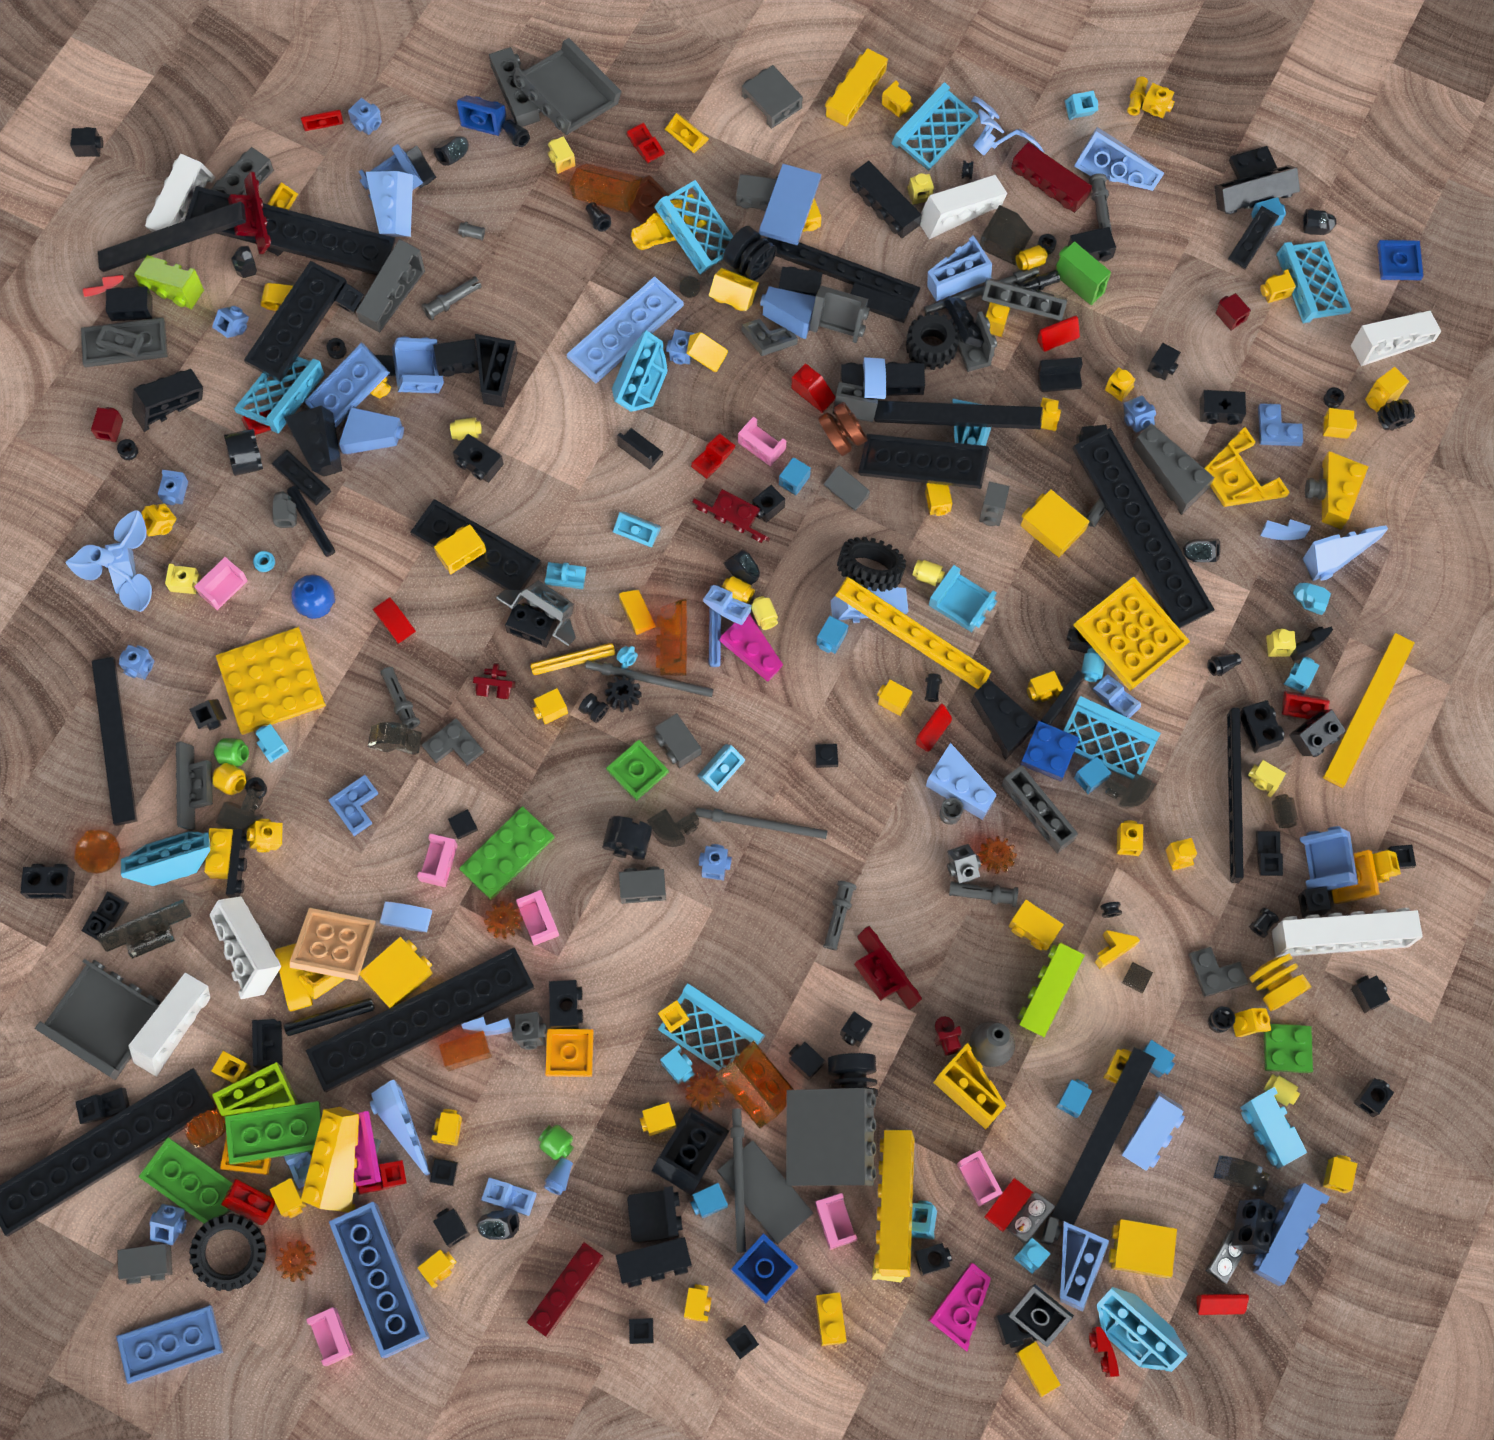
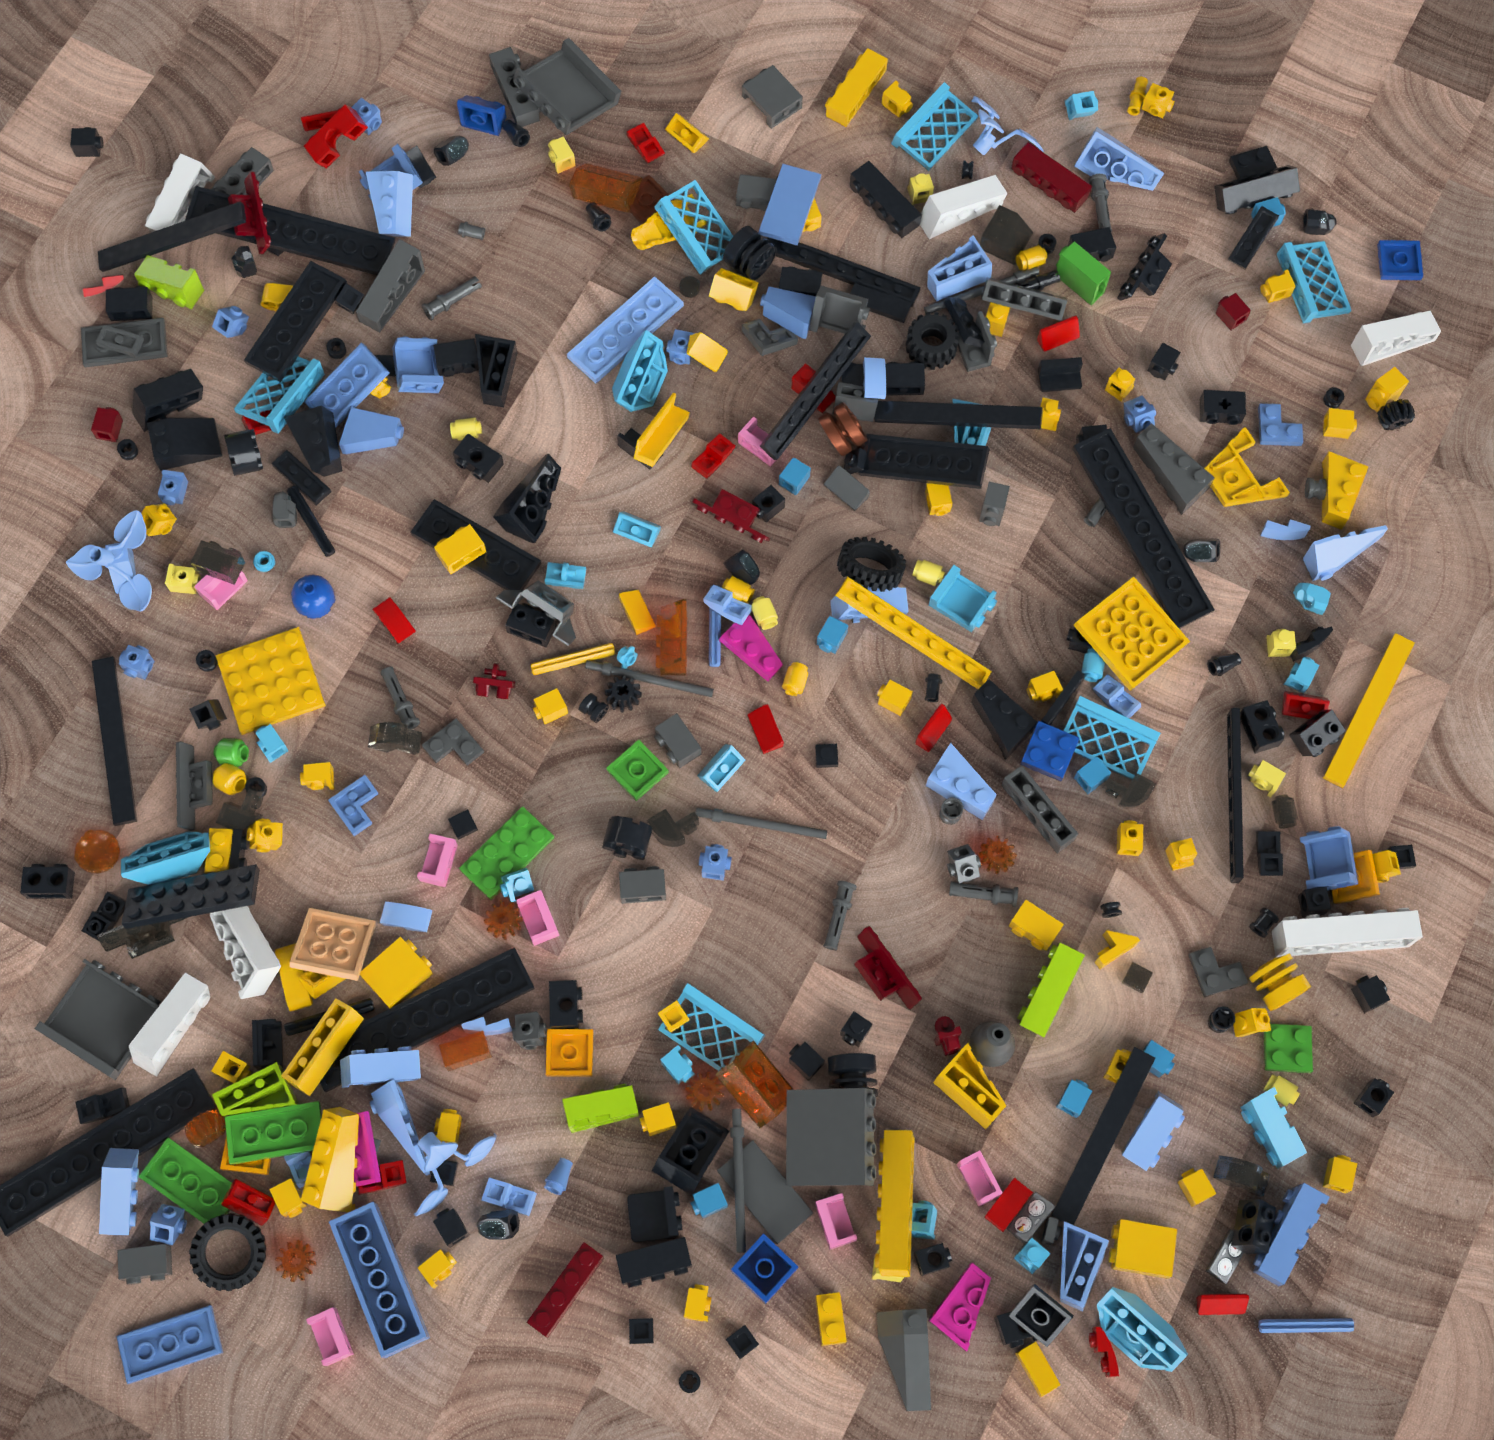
(119, 1191): none -> light blue wedge
(183, 441): none -> black slope
(191, 896): none -> black plate
(205, 666): none -> black bush
(218, 561): none -> clear smoke brick
(282, 197): yellow slope -> none
(317, 776): none -> yellow brick
(322, 1047): none -> yellow brick
(323, 144): none -> red arch
(380, 1066): none -> light blue wedge
(439, 1151): none -> light blue plant
(516, 884): none -> medium azure bracket
(527, 505): none -> black wedge
(556, 1142): bright green head -> none
(600, 1108): none -> lime wedge
(660, 432): none -> yellow panel
(695, 1386): none -> black bush
(765, 729): none -> red slope
(795, 679): none -> yellow brick
(815, 391): none -> black plate
(854, 461): none -> black plate
(906, 1347): none -> dark grey wedge
(1054, 523): yellow brick -> none
(1149, 270): none -> black bracket
(1196, 1186): none -> yellow brick
(1306, 1325): none -> medium blue axle

